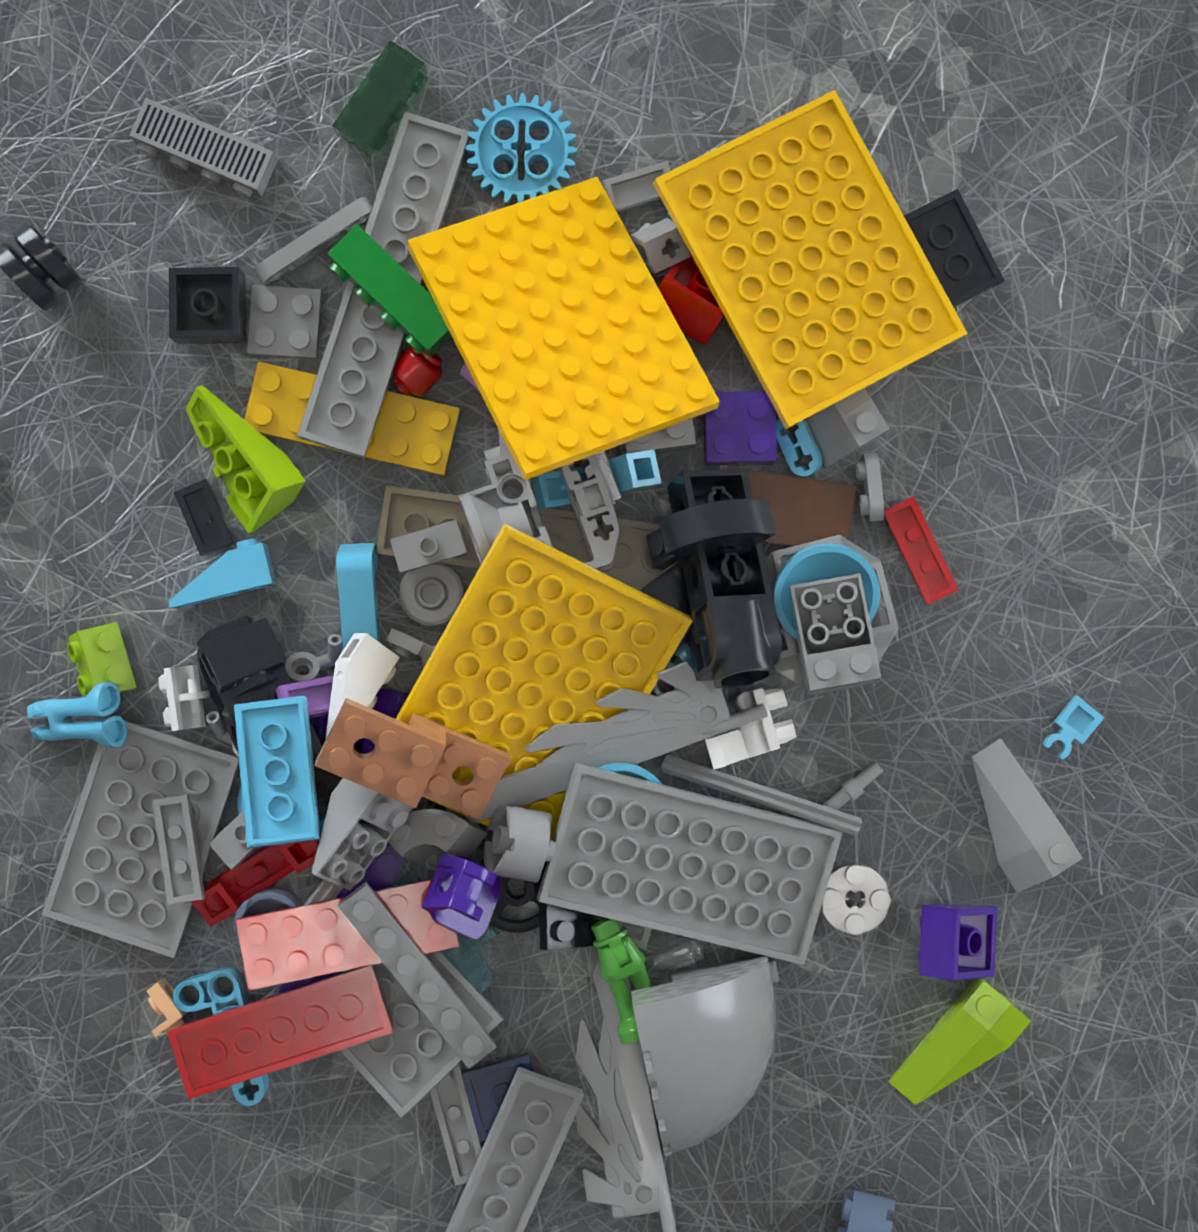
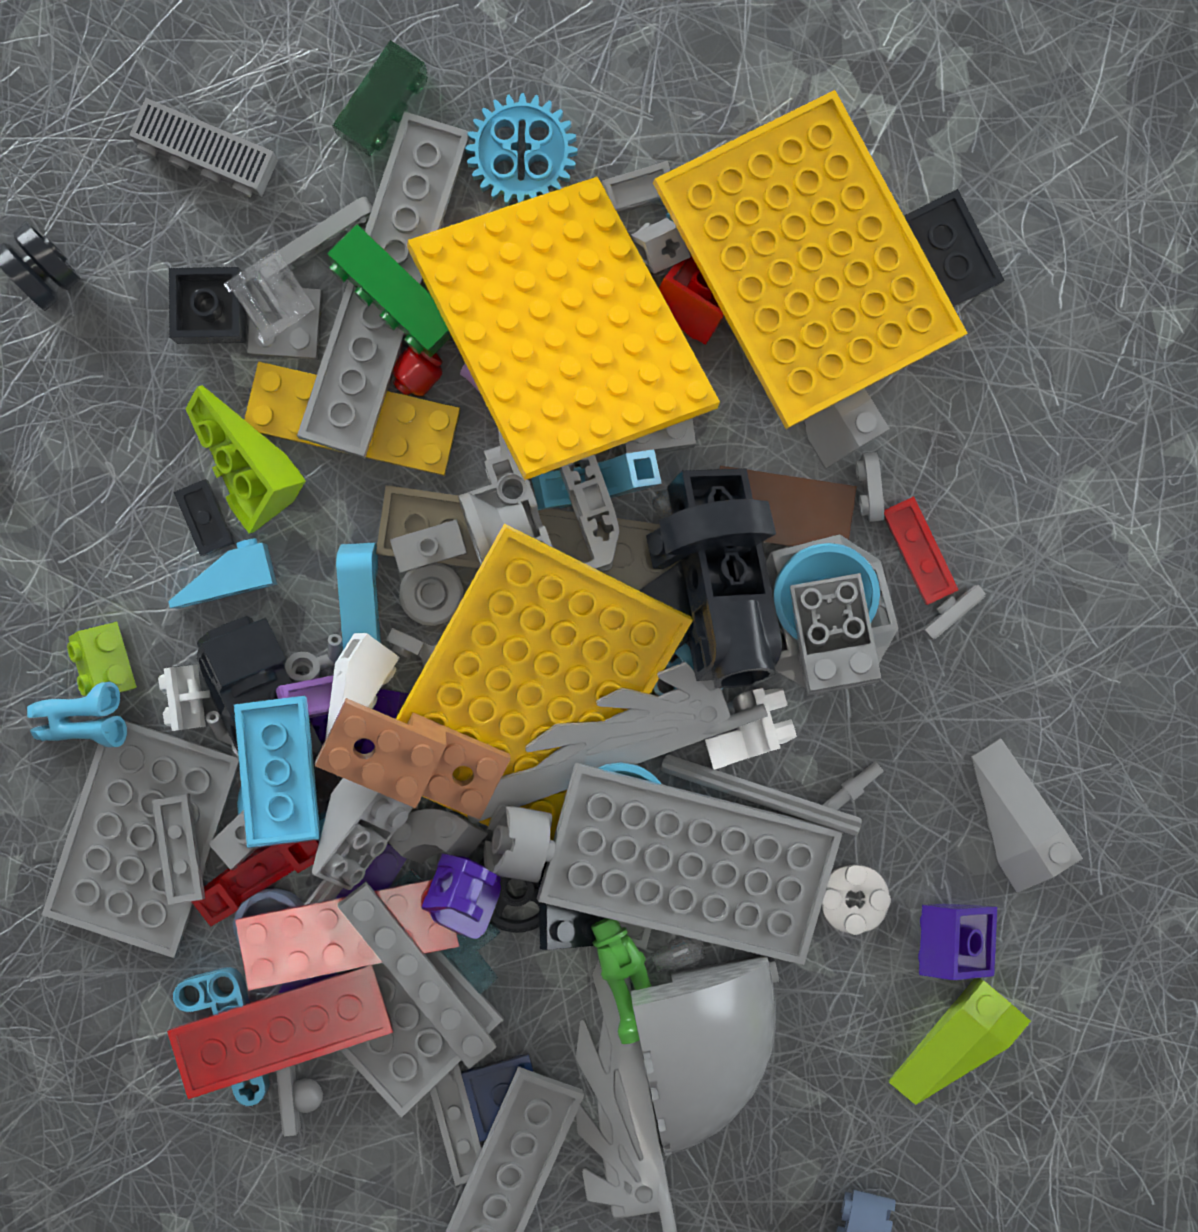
(162, 1002): light nougat bracket -> none
(278, 289): none -> clear plate
(296, 1097): none -> light grey tile
(607, 476): white piece -> none
(740, 430): dark purple brick -> none
(791, 448): medium azure beam -> none
(951, 611): none -> light grey plate
(1075, 723): medium azure plate -> none

